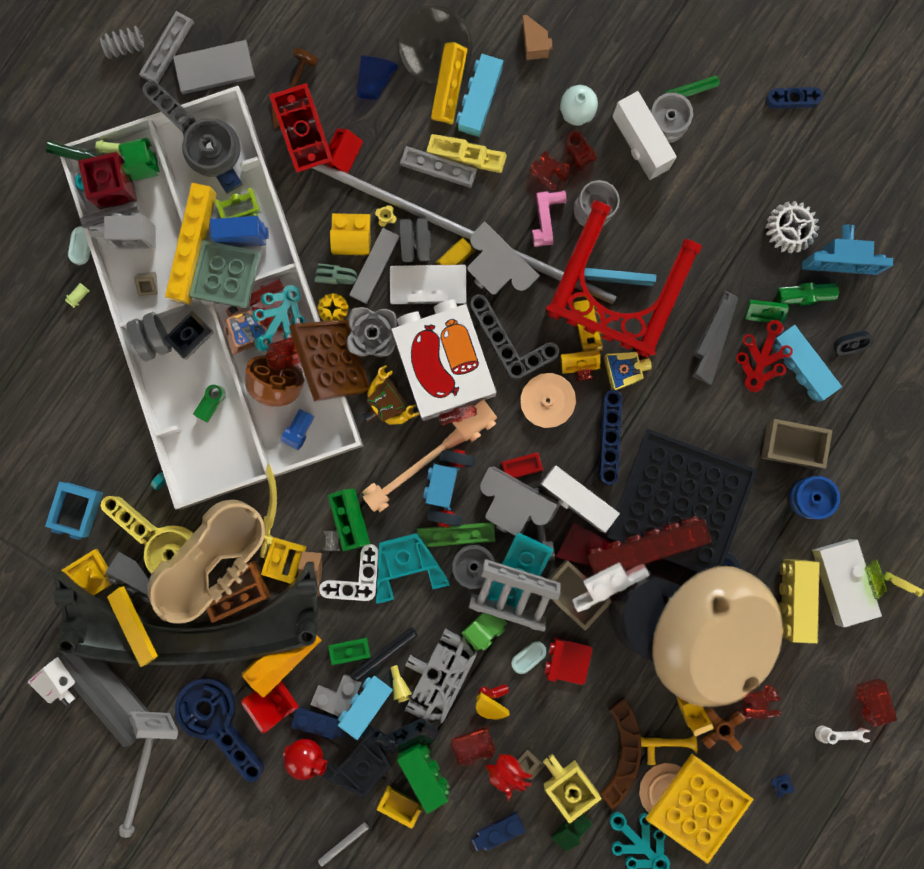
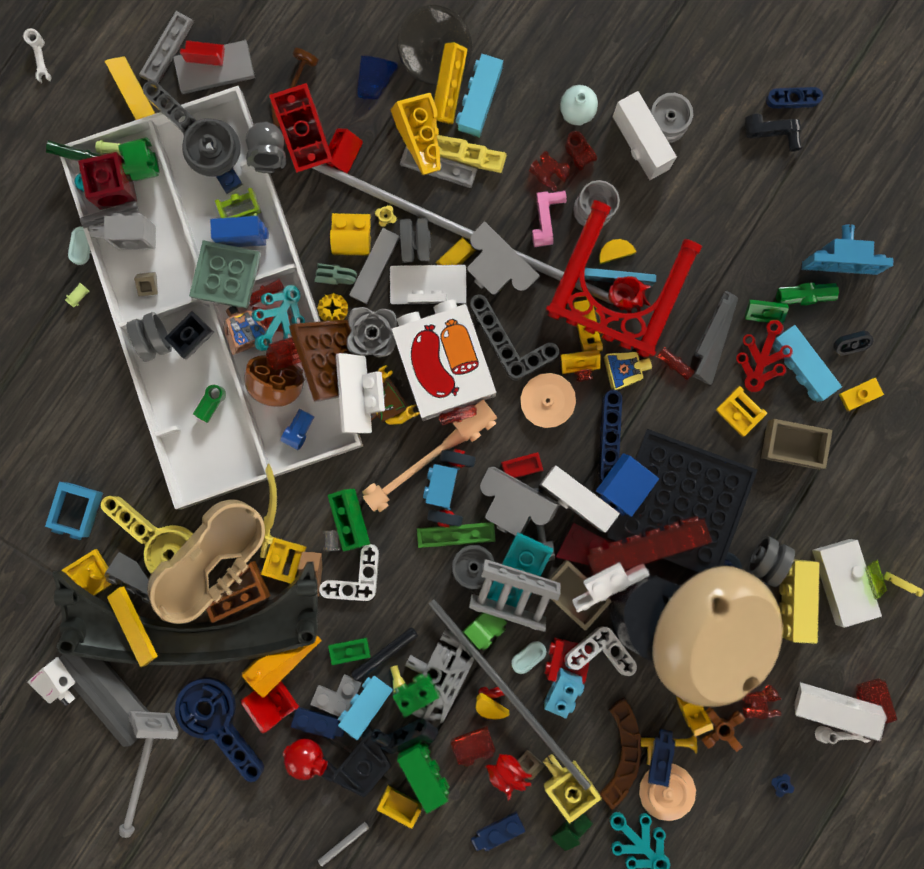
(34, 39): none -> white brick
(122, 43): light grey piece -> none
(129, 87): none -> yellow slope
(159, 481): teal tile -> none
(192, 233): yellow brick -> none
(203, 53): none -> red panel
(265, 147): none -> dark grey tile
(358, 393): none -> white bracket
(404, 557): teal wing -> none
(416, 694): none -> green brick
(418, 127): none -> yellow wedge
(510, 695): none -> dark grey piece
(535, 39): medium nougat slope -> none
(563, 693): none -> medium azure brick
(605, 646): none -> white beam
(615, 250): none -> yellow tile
(626, 485): none -> blue brick
(628, 293): none -> red hair
(662, 758): none -> dark blue hinge
(675, 363): none -> clear red pin
(696, 87): green axle -> none
(699, 808): yellow tile -> none
(736, 415): none -> yellow plate
(757, 128): none -> black beam
(771, 561): none -> dark grey wheel
(790, 213): white gear -> none
(825, 498): blue wheel -> none
(840, 711): none -> white brick
(861, 394): none -> yellow plate

